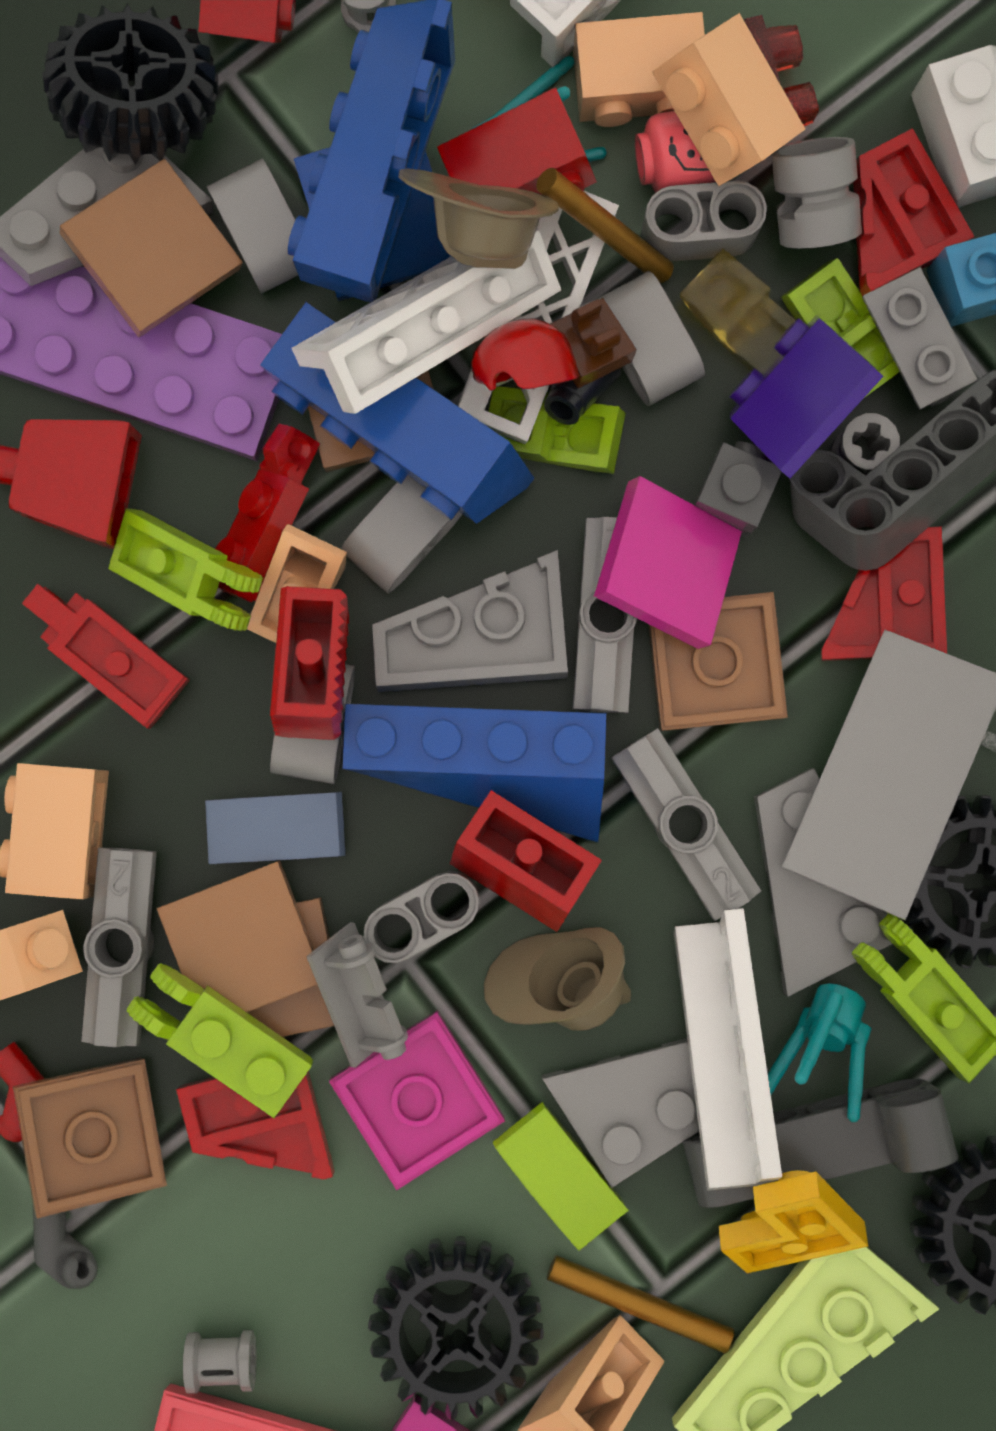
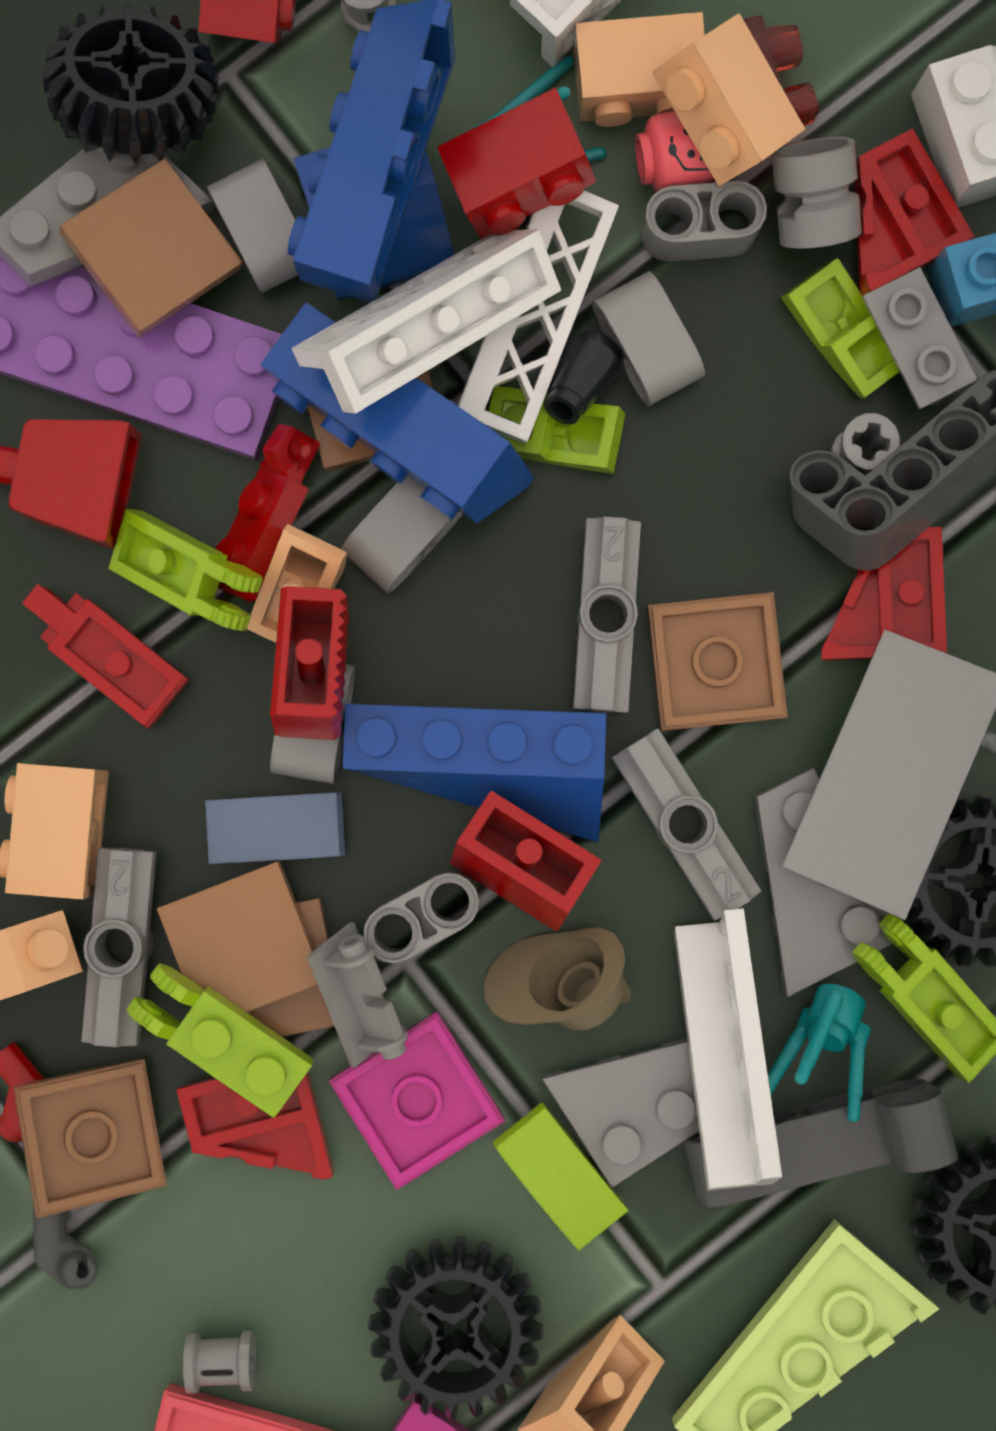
(478, 637): light grey wing -> none
(482, 222): dark tan piece -> none
(526, 351): red hair -> none
(596, 341): reddish brown tile -> none
(603, 224): pearl gold bar -> none
(640, 1304): pearl gold bar -> none
(668, 563): dark pink tile -> none
(737, 311): clear yellow slope -> none
(738, 486): dark grey brick -> none
(792, 1223): yellow plate -> none
(802, 393): dark purple slope -> none

